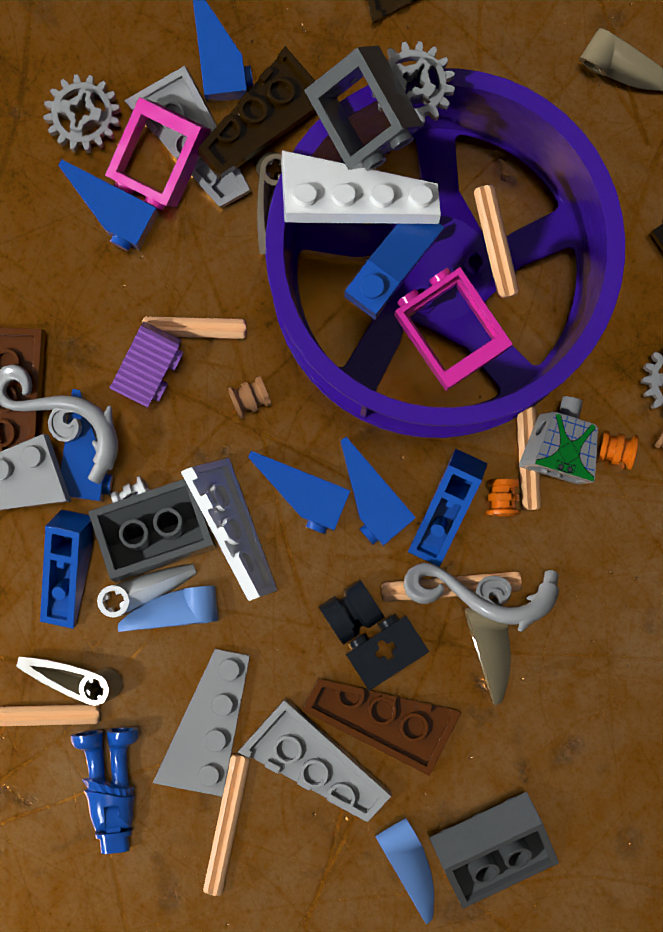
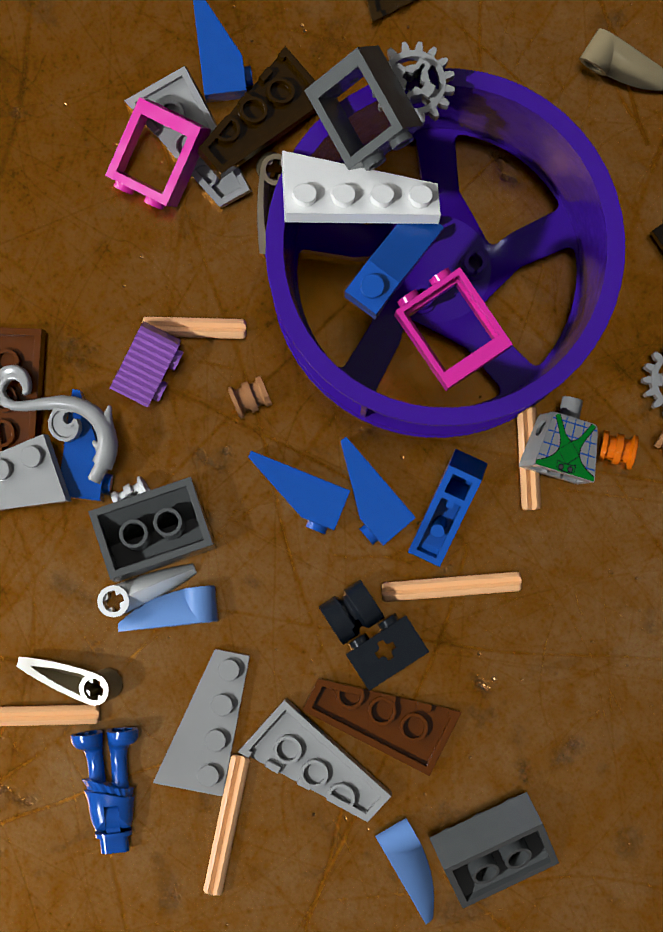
(65, 567): blue slope -> none
(79, 128): light grey gear -> none
(117, 211): blue slope -> none
(228, 517): white wing -> none
(489, 586): light grey plant -> none
(493, 651): dark tan piece -> none
(496, 241): light nougat axle -> none
(503, 497): orange bush -> none

